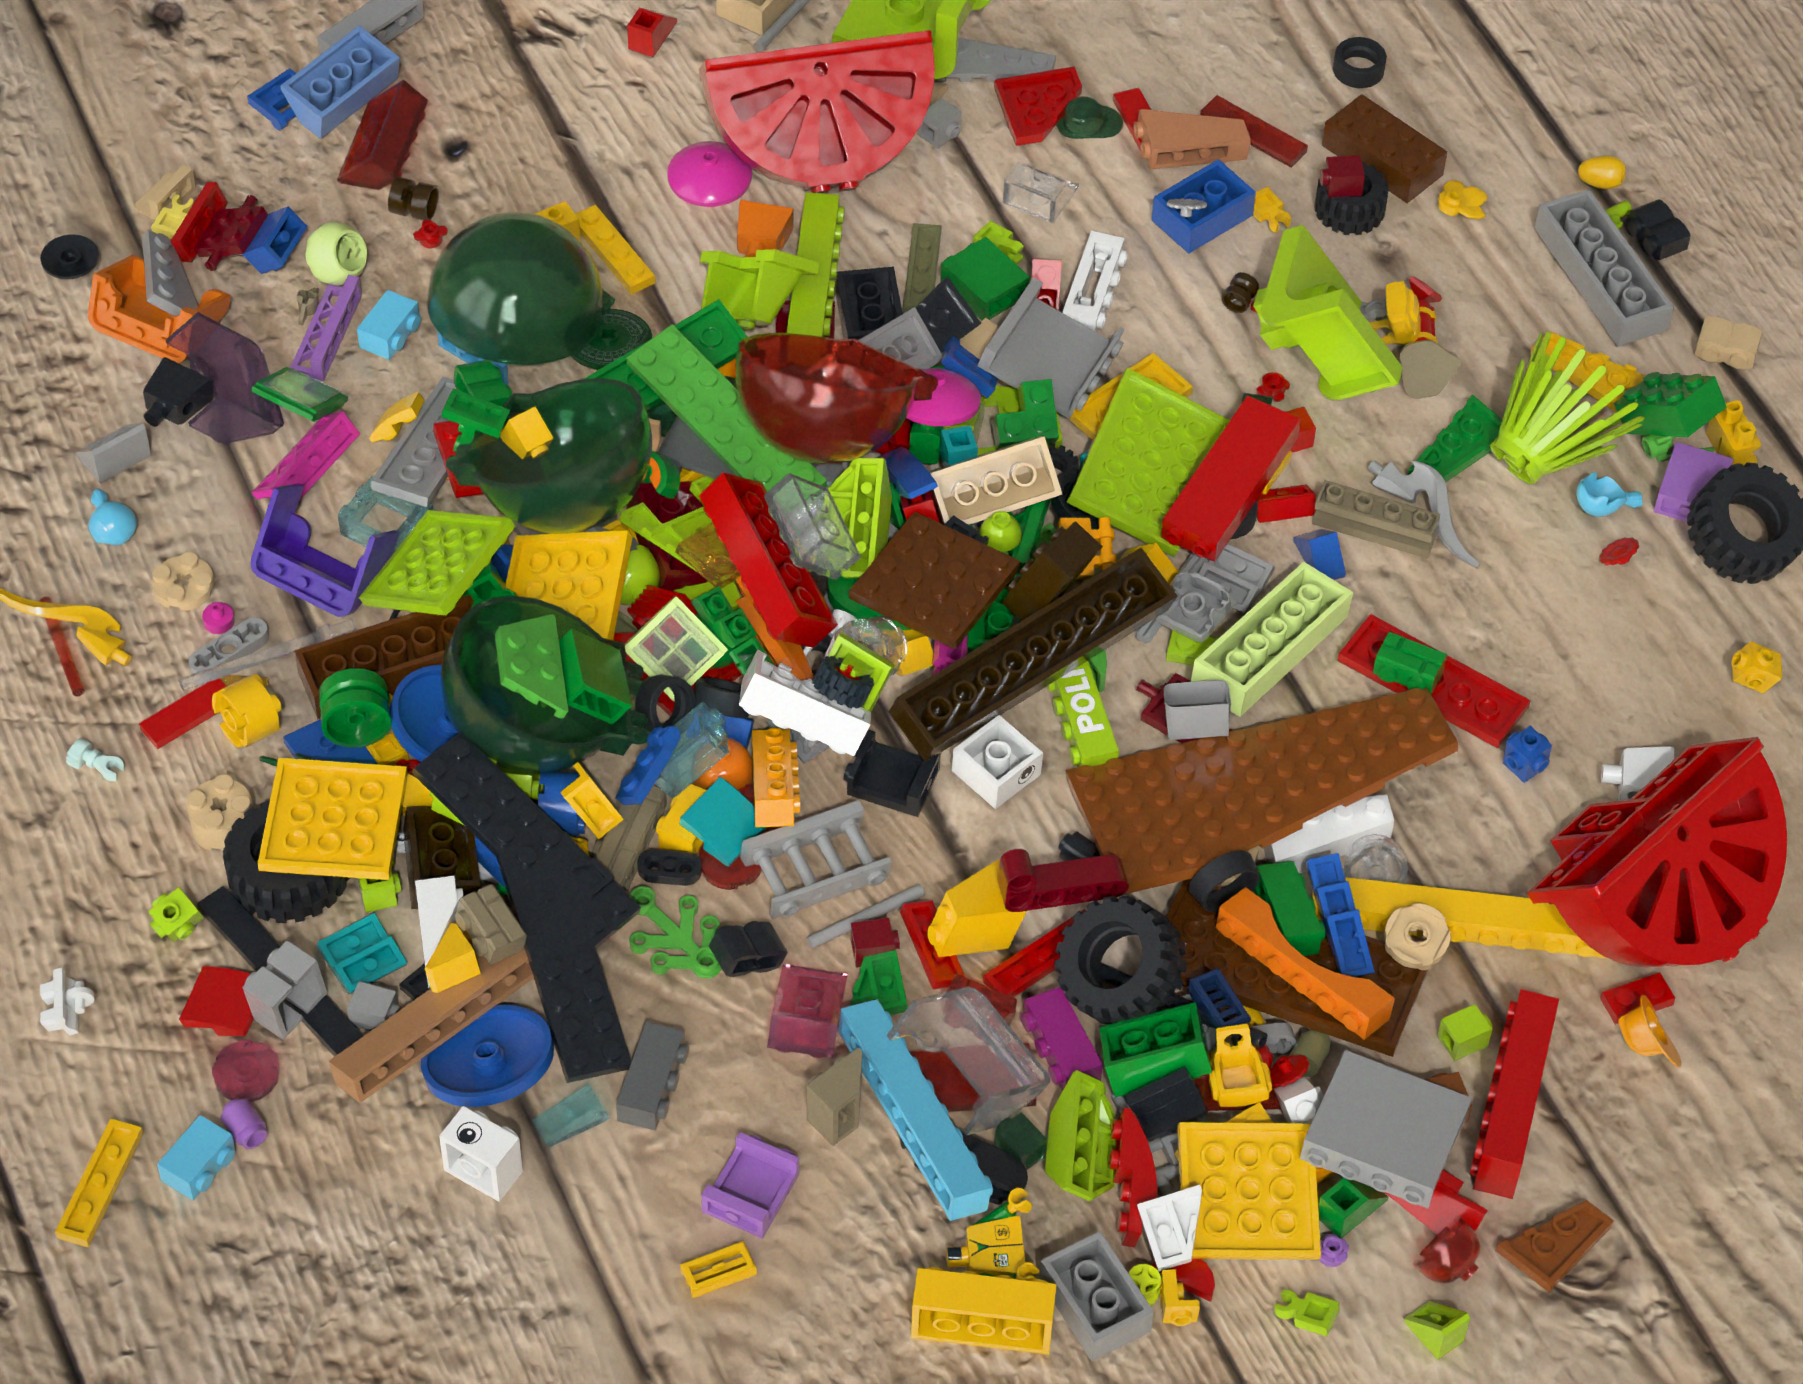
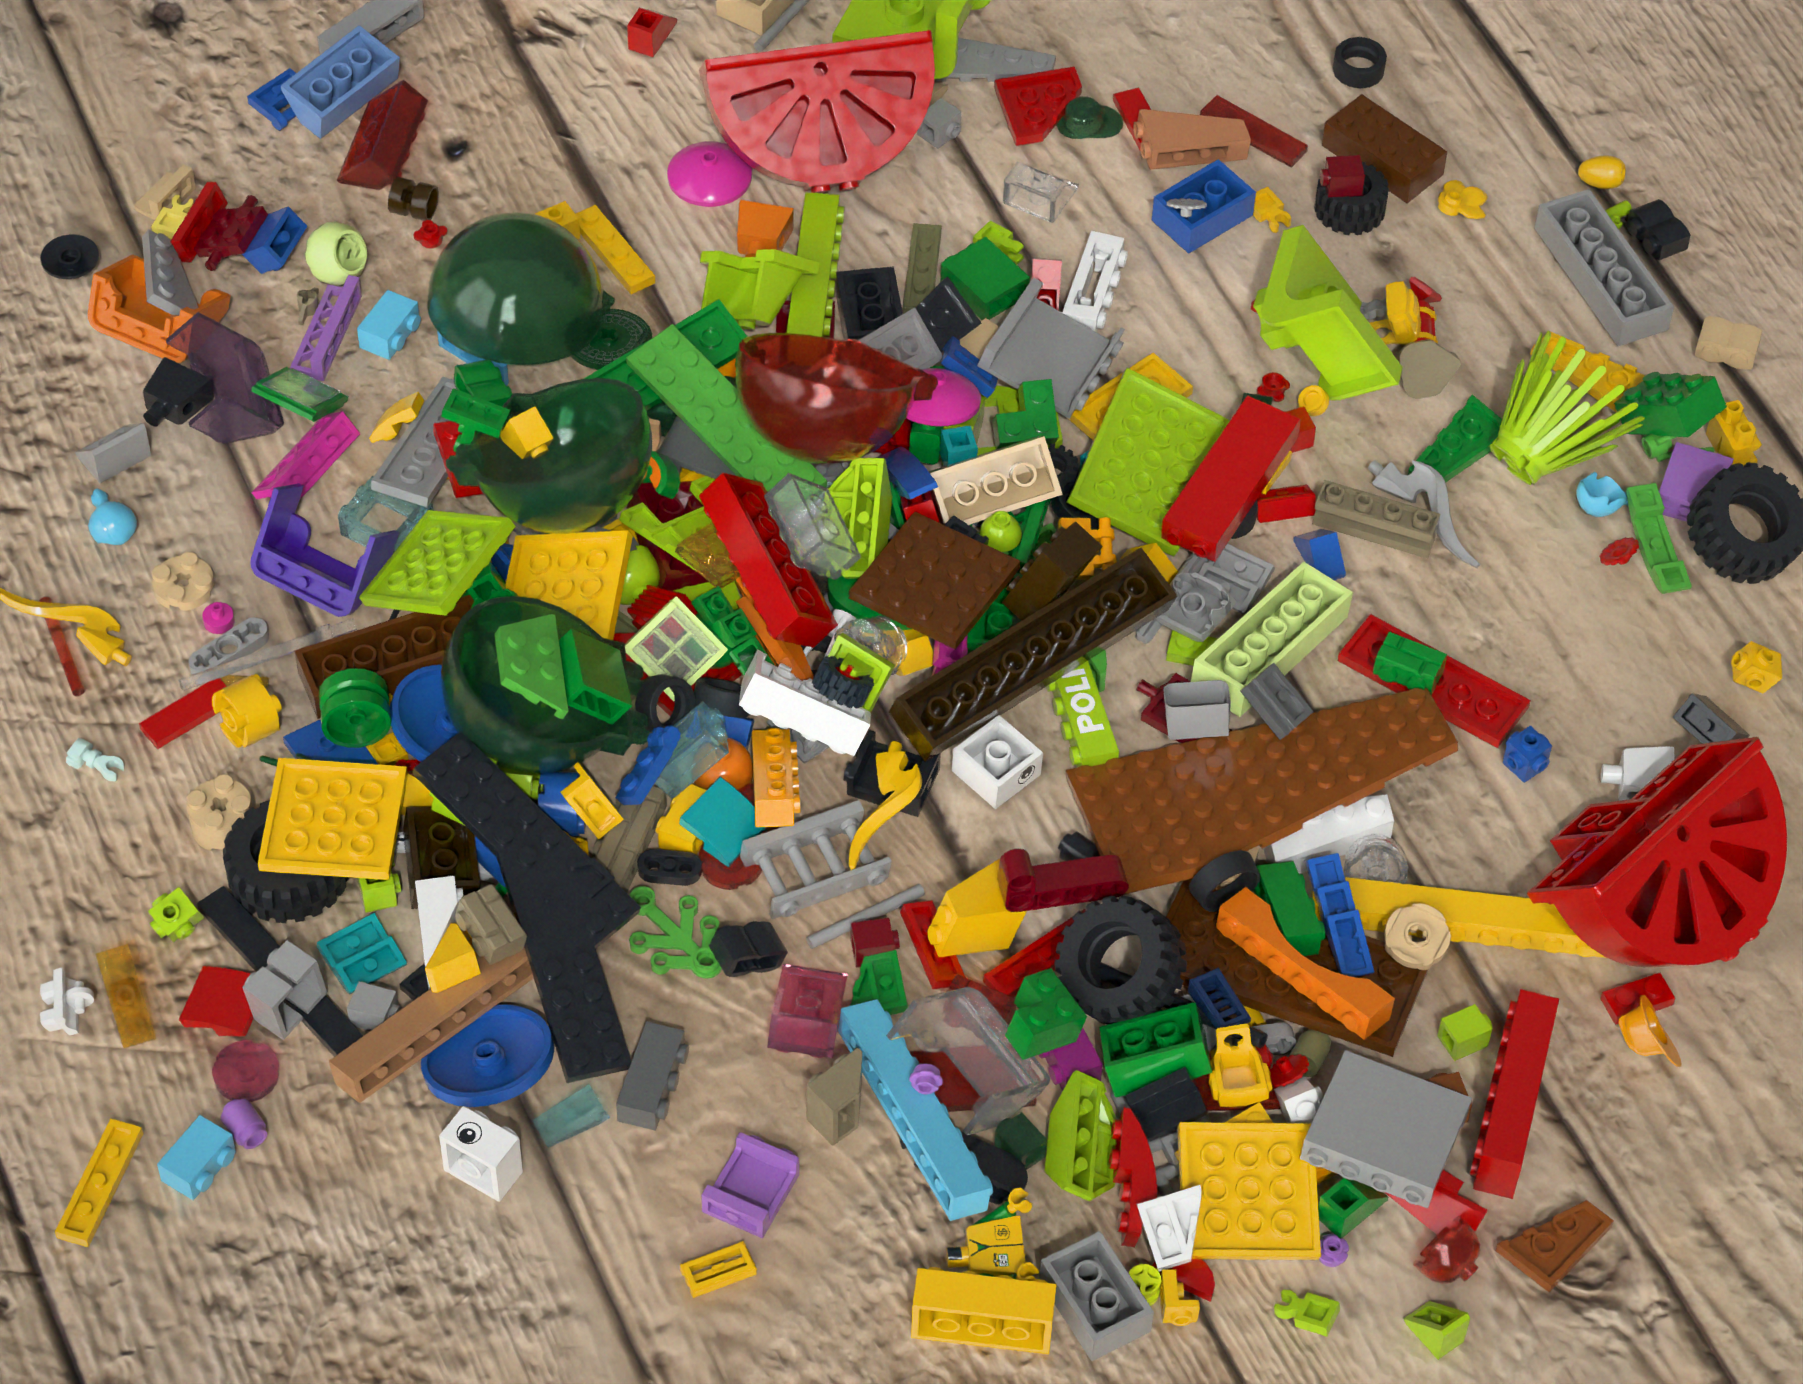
(125, 996): none -> clear yellow slope
(890, 778): none -> yellow piece
(926, 1079): none -> medium lavender plate
(1045, 1016): none -> green brick
(1240, 292): dark brown wheel -> none
(1276, 701): none -> dark grey plate
(1314, 400): none -> yellow tile
(1654, 539): none -> bright green slope
(1708, 721): none -> black panel

